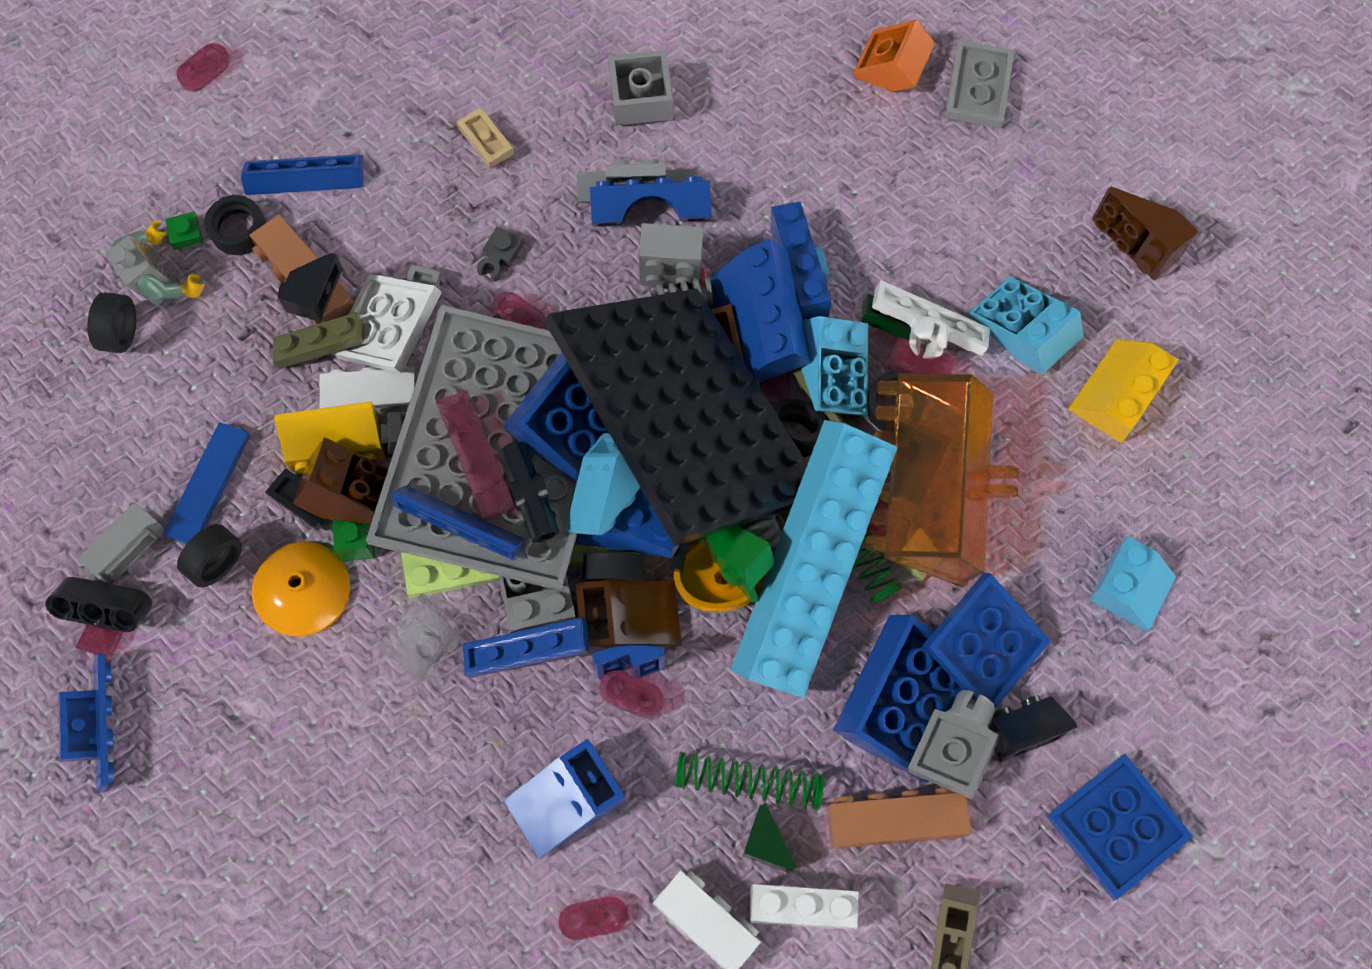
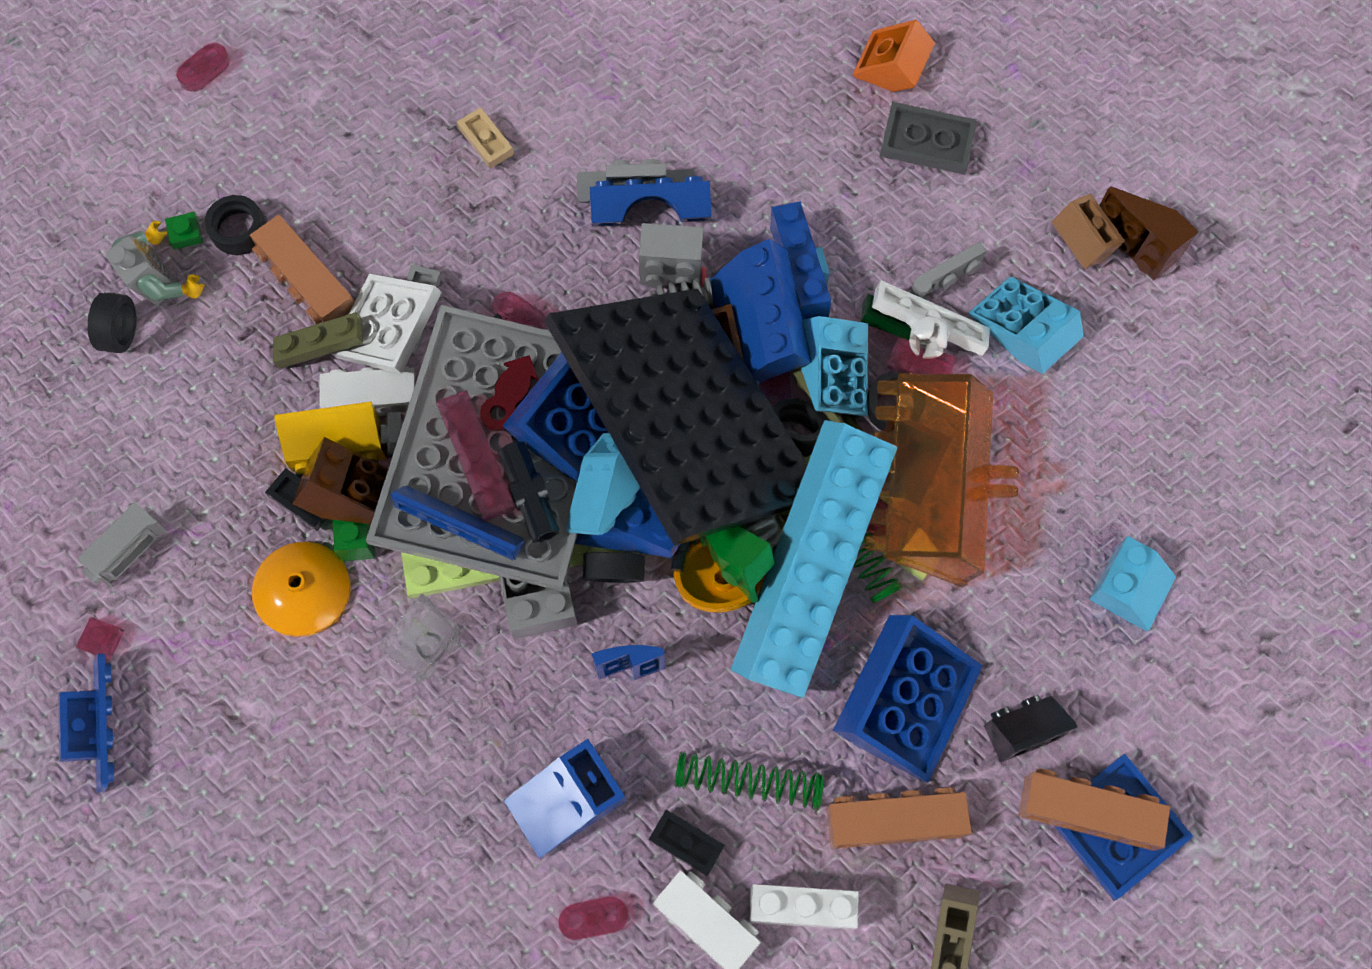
(98, 604): black beam -> none
(207, 483): blue tile -> none
(209, 555): black tyre -> none
(302, 174): blue slope -> none
(310, 287): black slope -> none
(499, 250): dark grey plate -> none
(509, 391): none -> dark red brick
(526, 647): blue tile -> none
(629, 613): reddish brown slope -> none
(632, 694): clear pink plate -> none
(640, 87): light grey brick -> none
(686, 842): none -> black plate
(767, 844): dark green slope -> none
(928, 138): none -> dark grey plate
(948, 272): none -> light grey plate
(957, 745): light grey plate -> none
(979, 84): light grey plate -> none
(987, 641): blue plate -> none
(1087, 231): none -> medium nougat brick
(1094, 810): none -> nougat brick
(1123, 386): yellow slope -> none

